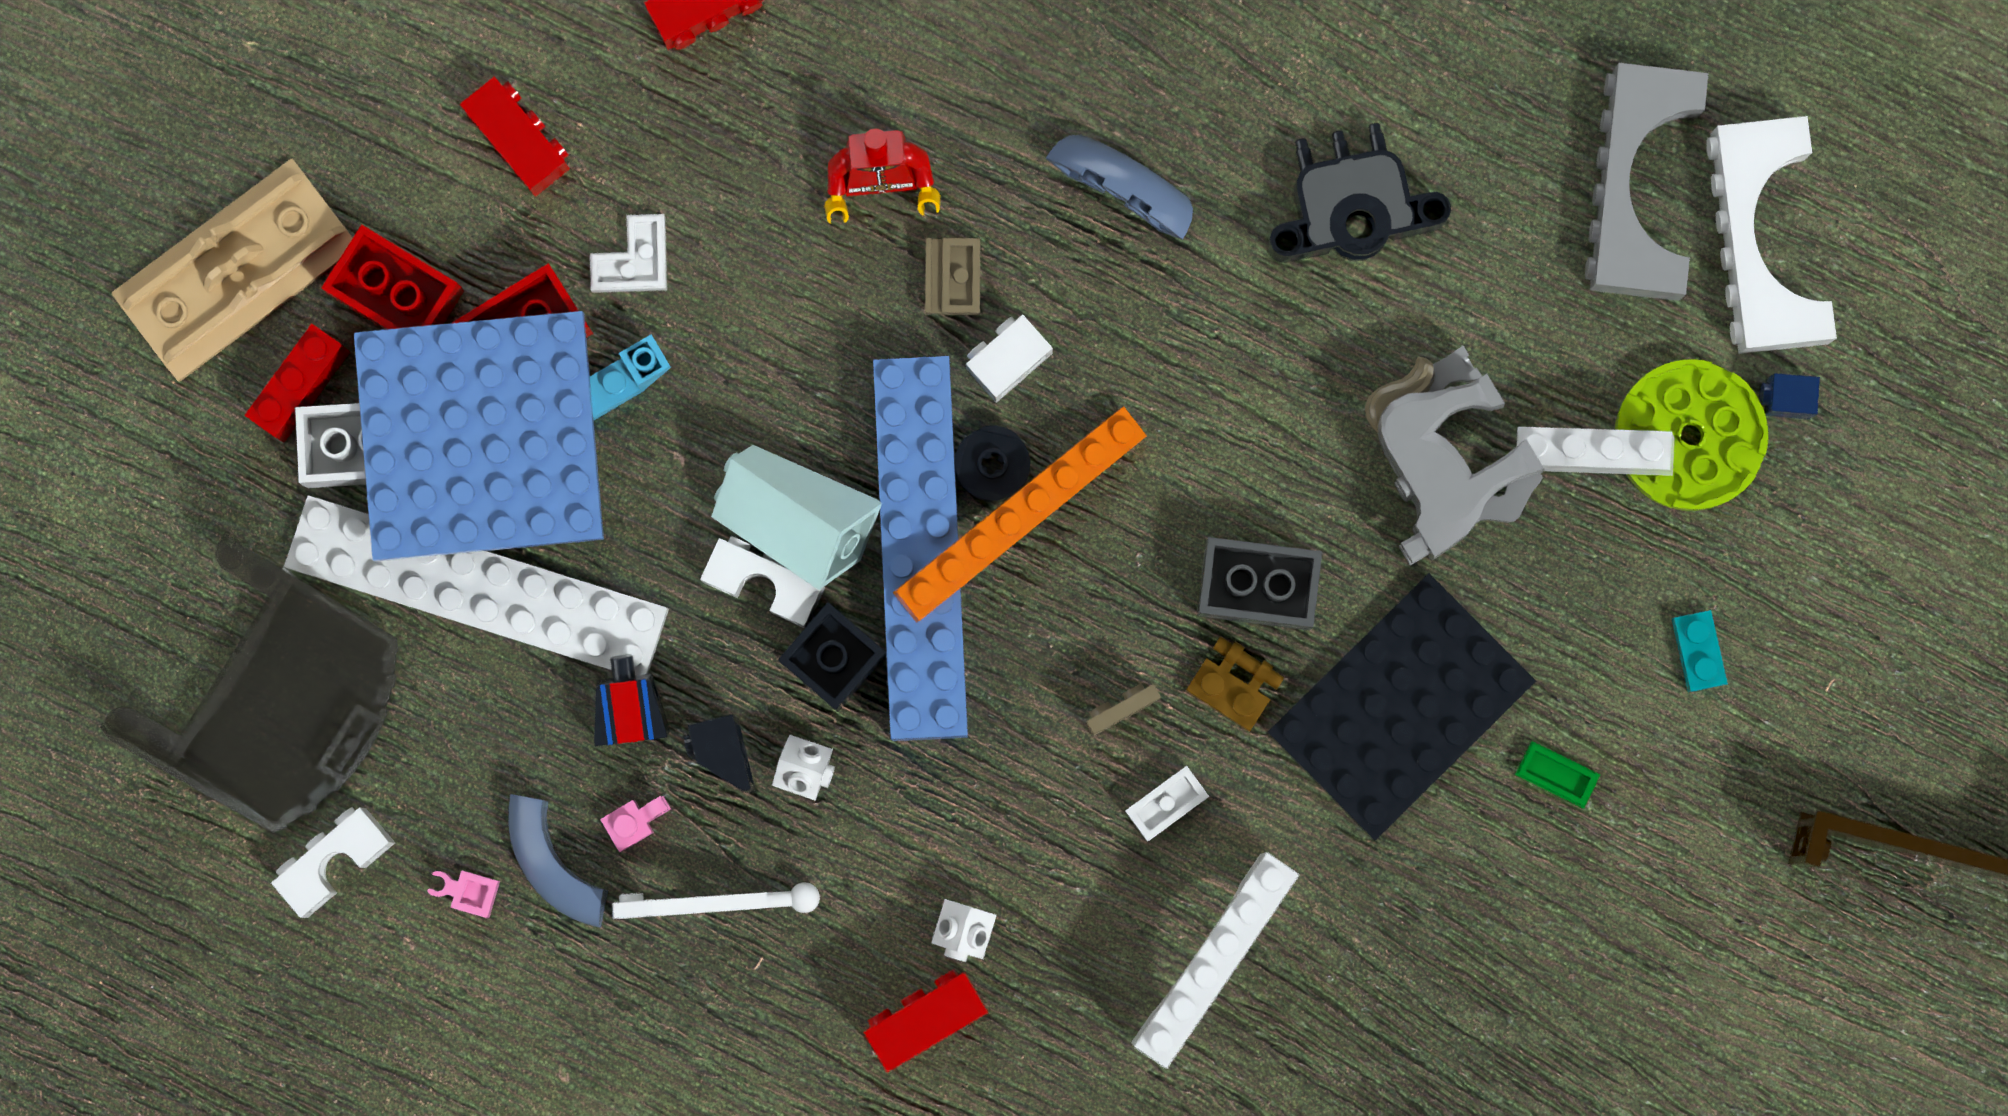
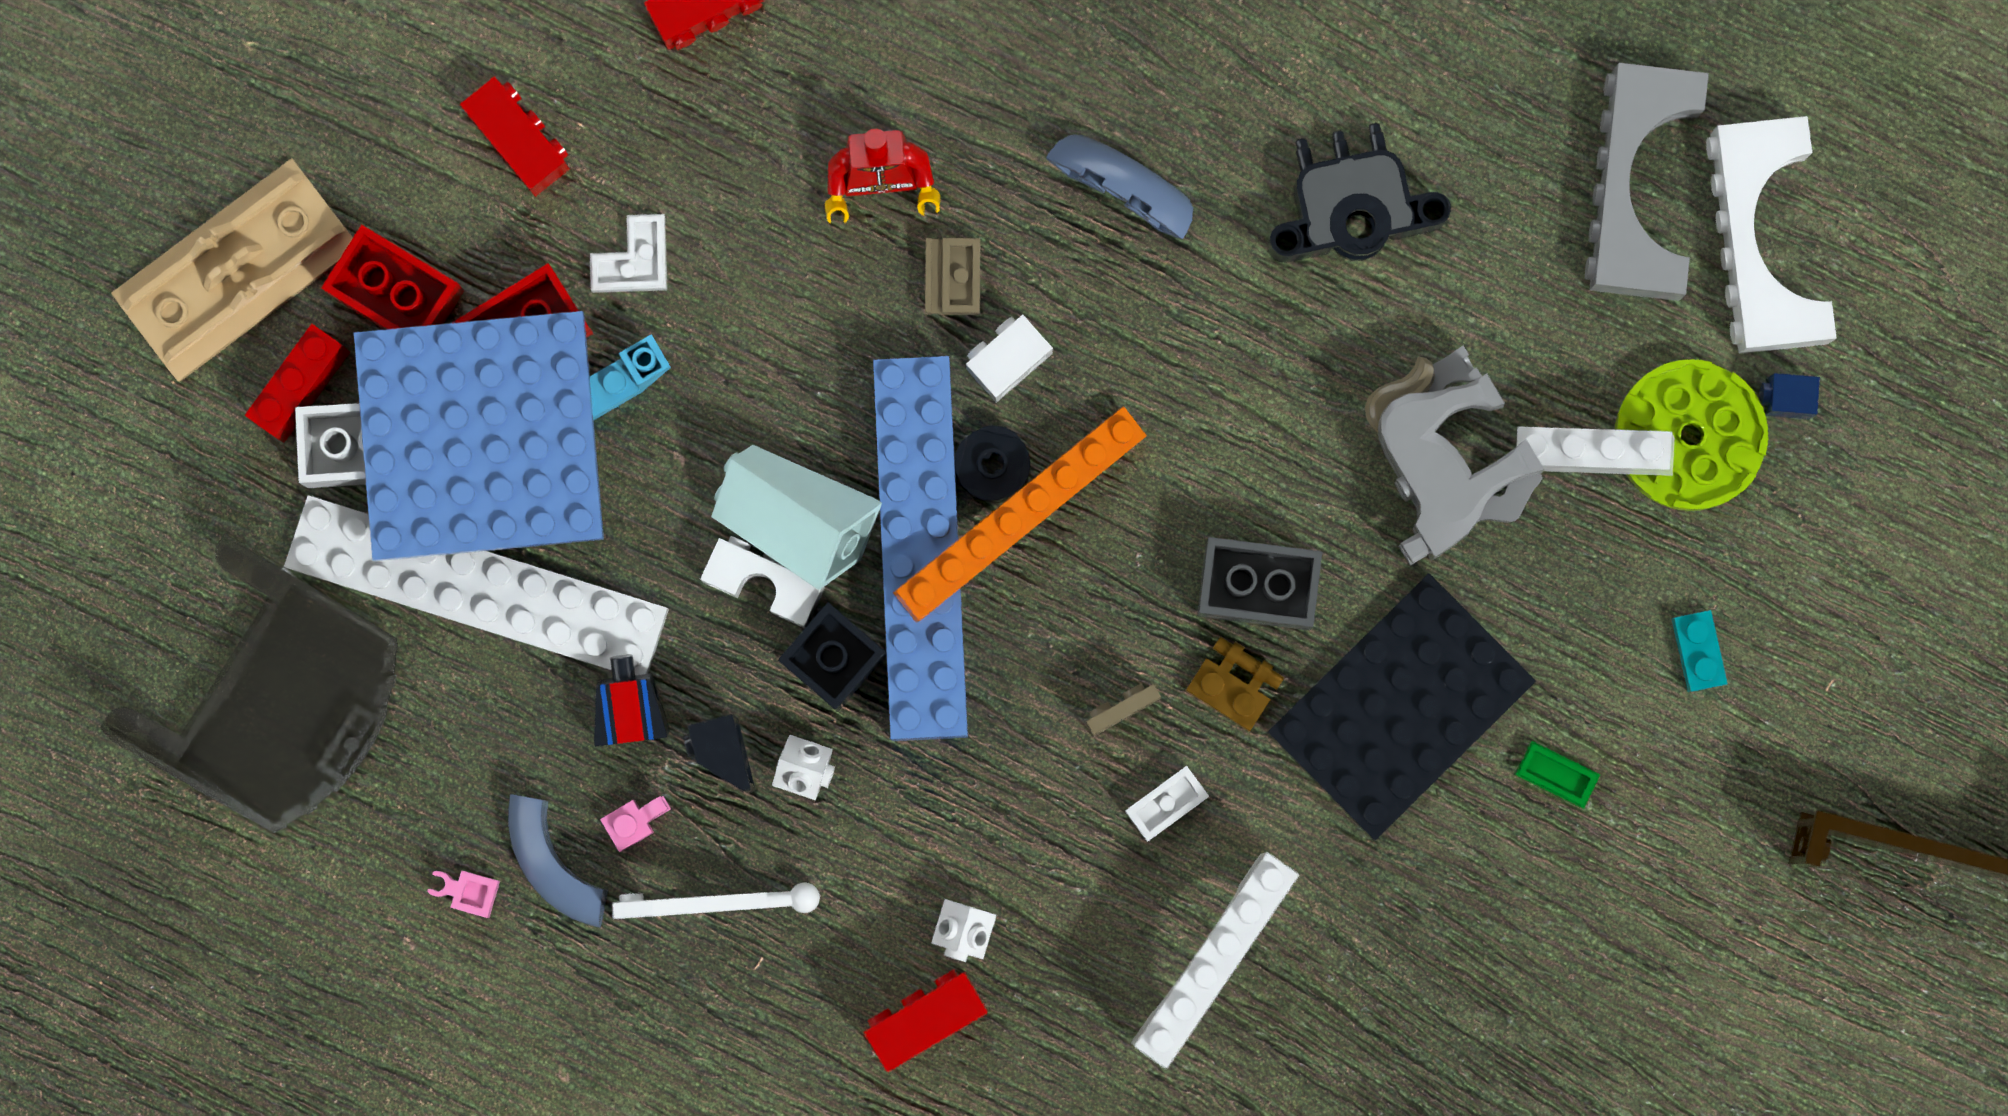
(305, 881): white arch -> none

